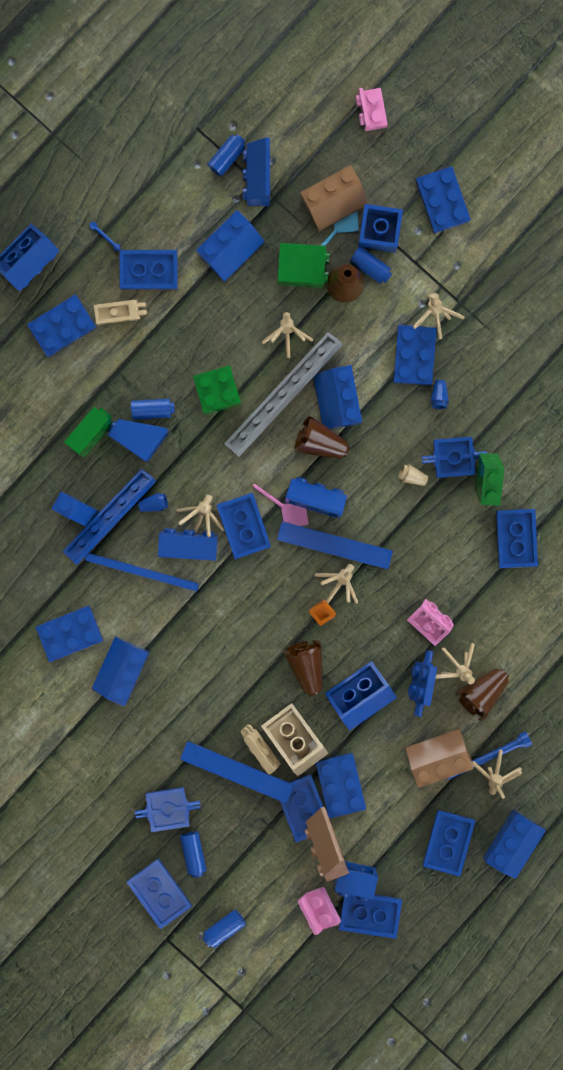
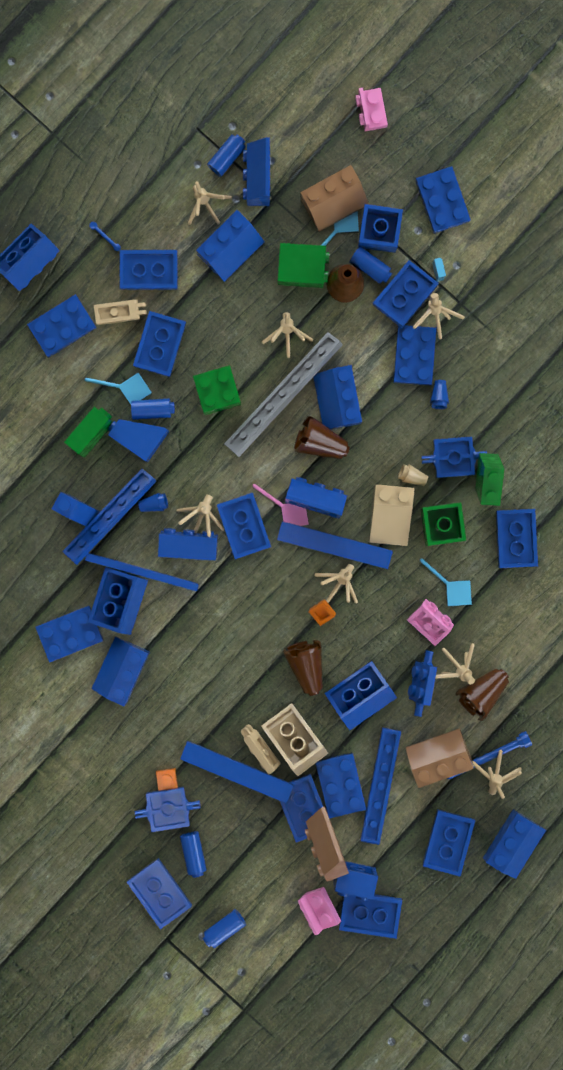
(118, 601): none -> blue slope
(133, 388): none -> medium azure piece
(159, 344): none -> blue plate
(166, 779): none -> orange plate
(202, 198): none -> tan plant
(380, 786): none -> blue tile
(391, 515): none -> tan slope
(405, 294): none -> blue plate
(439, 269): none -> medium azure tile
(443, 524): none -> green brick
(457, 591): none -> medium azure piece

